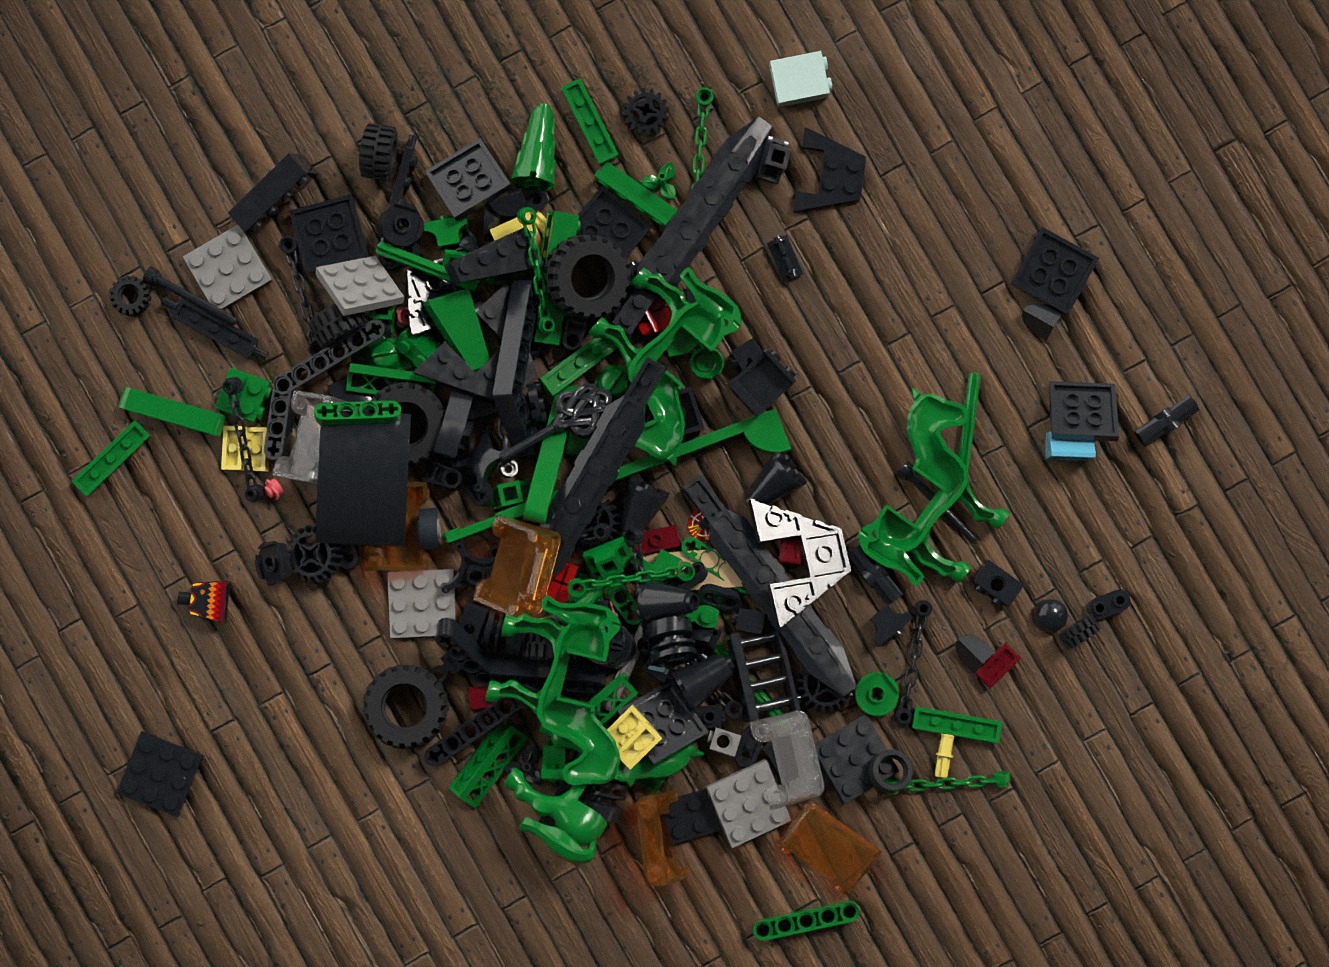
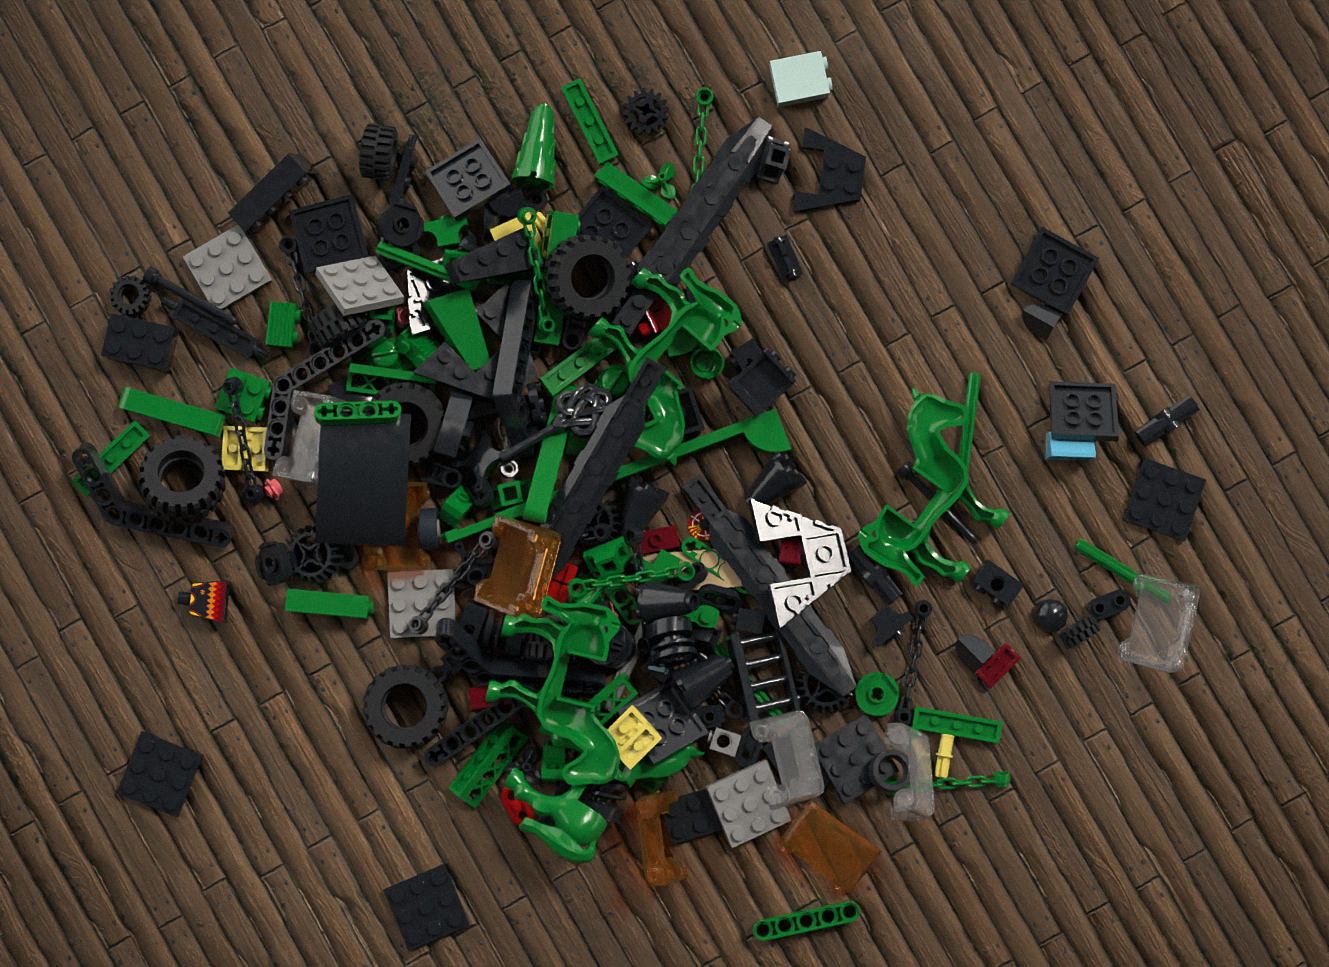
(127, 509): none -> black beam
(140, 343): none -> black brick
(178, 454): none -> black tyre
(282, 325): none -> green brick
(329, 603): none -> green slope
(423, 622): none -> black piece
(426, 907): none -> black plate
(456, 507): none -> green brick
(515, 806): none -> red plate
(917, 801): none -> clear windscreen
(1106, 561): none -> green axle
(1161, 623): none -> clear windscreen
(1164, 499): none -> black plate

